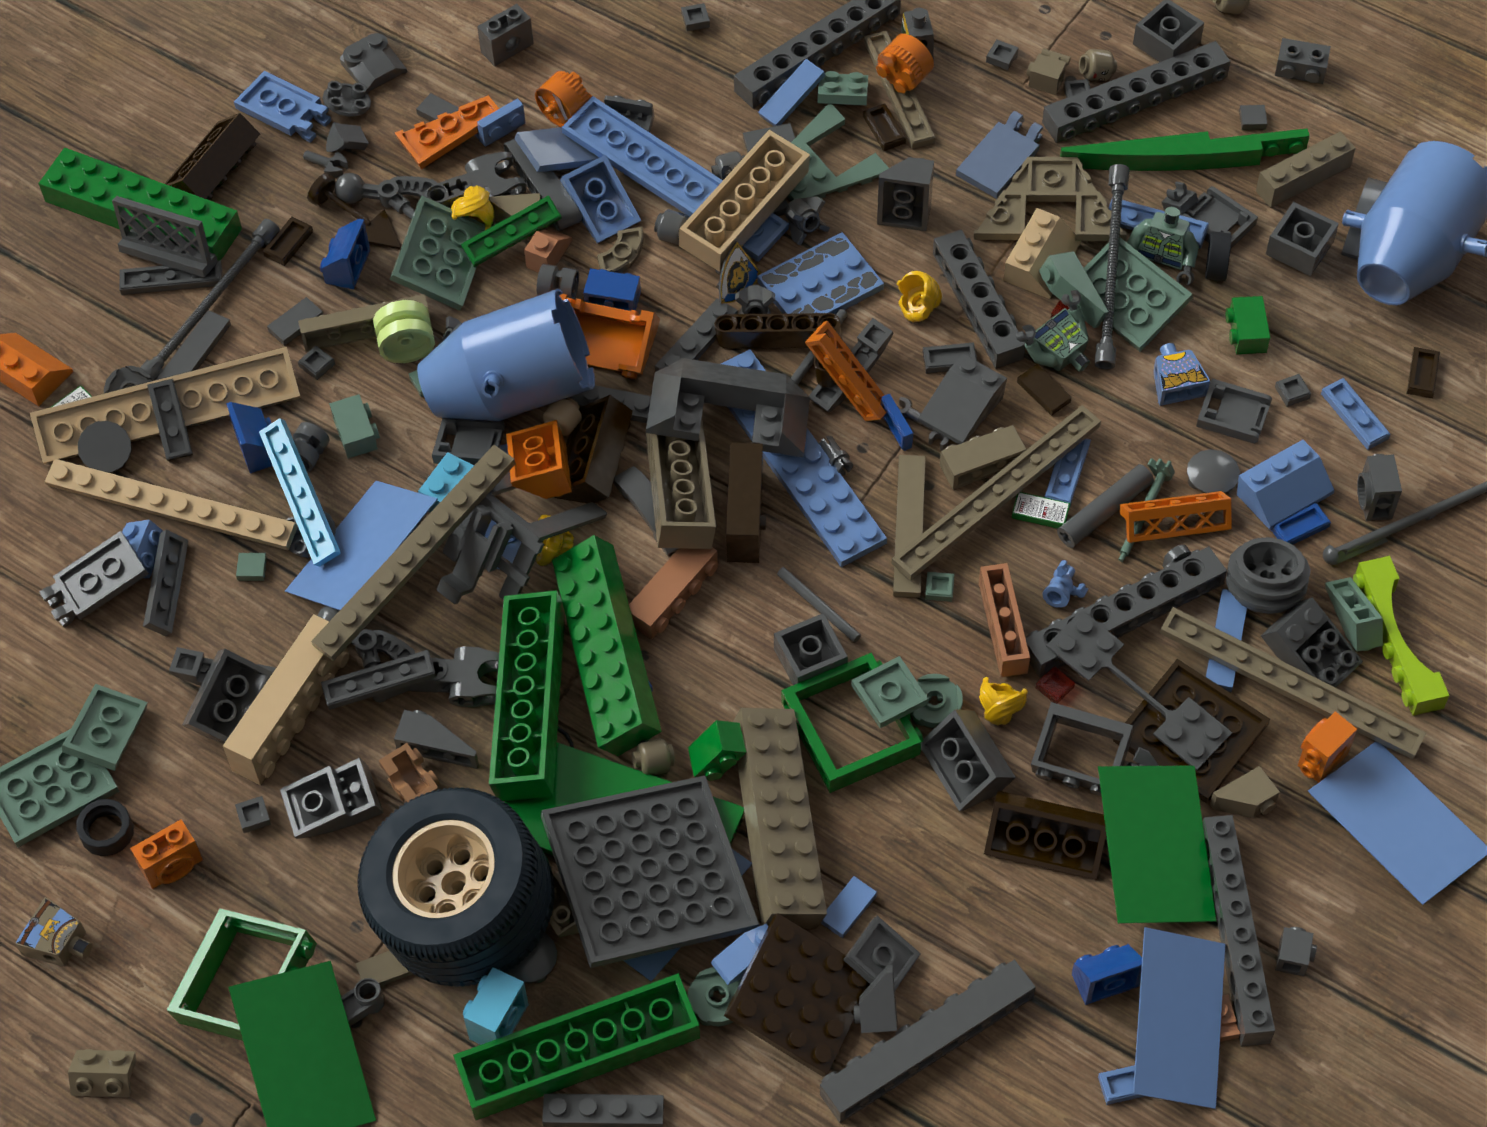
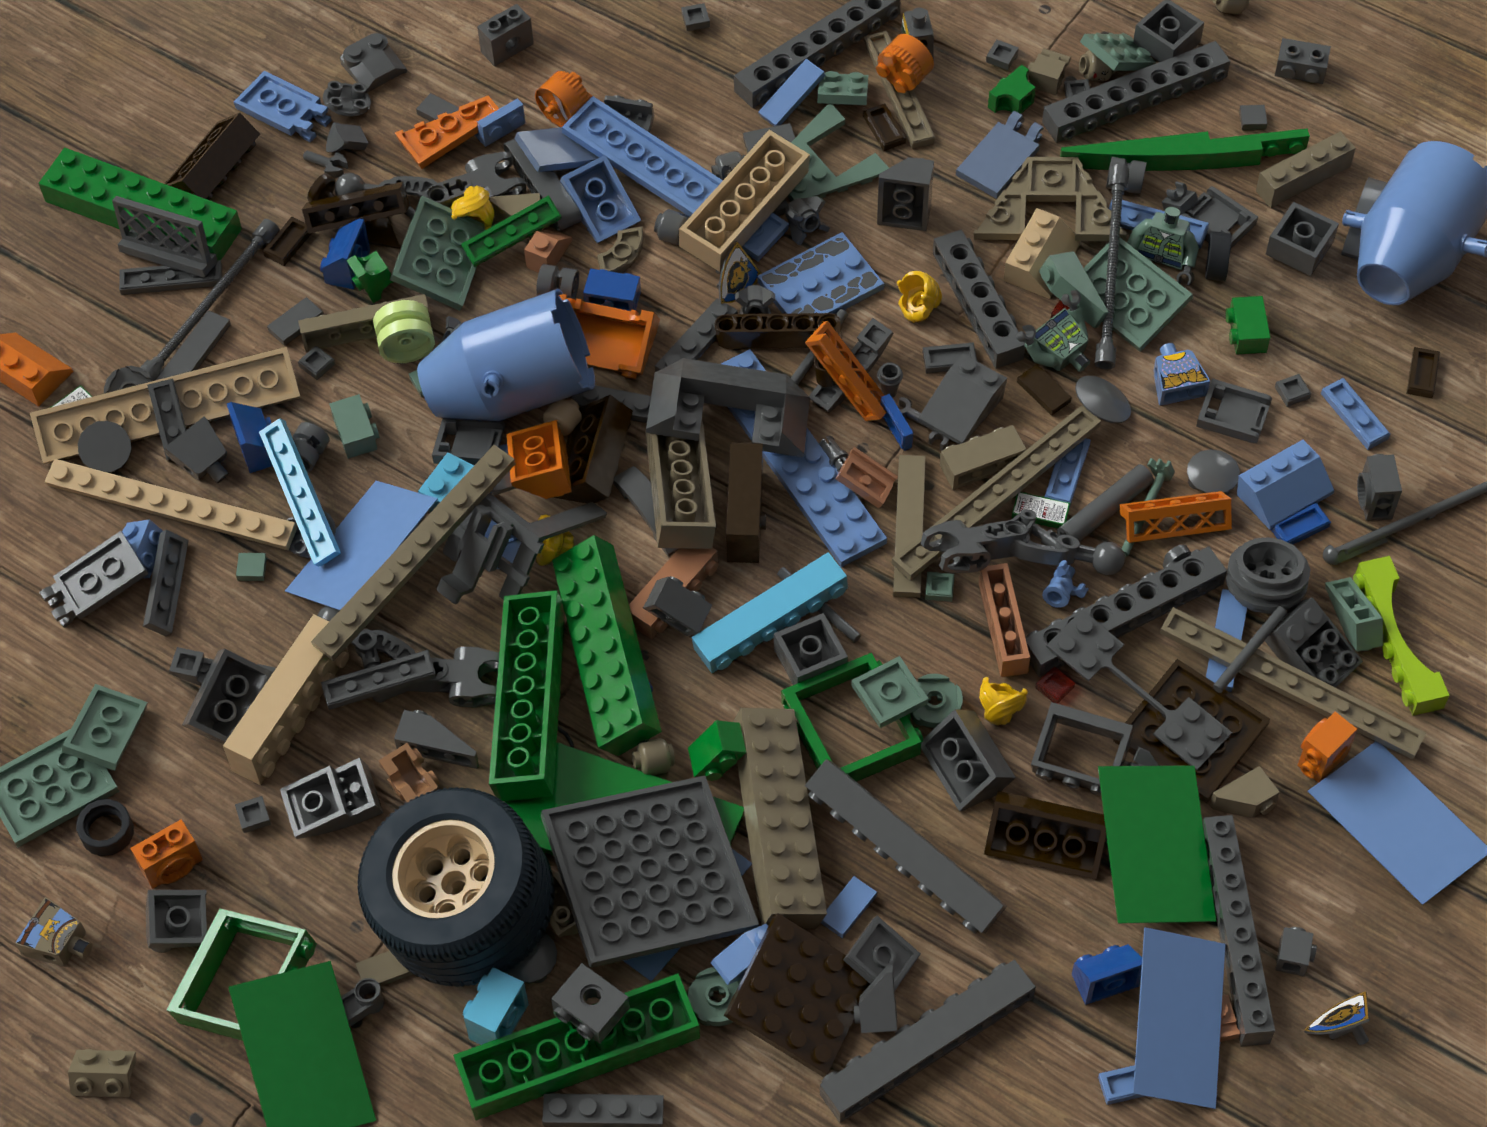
(175, 919): none -> dark grey slope
(199, 452): none -> dark grey torso
(364, 204): none -> dark brown brick
(370, 274): none -> green brick
(591, 1020): none -> dark grey brick
(677, 605): none -> dark grey brick
(770, 613): none -> medium azure brick
(866, 477): none -> nougat plate
(889, 378): none -> dark grey cone
(905, 846): none -> dark grey brick
(977, 546): none -> dark grey piece
(1012, 92): none -> green brick
(1103, 399): none -> dark grey shield
(1118, 51): none -> sand green plate
(1136, 174): none -> dark grey wheel
(1249, 649): none -> dark grey bar
(1343, 1019): none -> shield

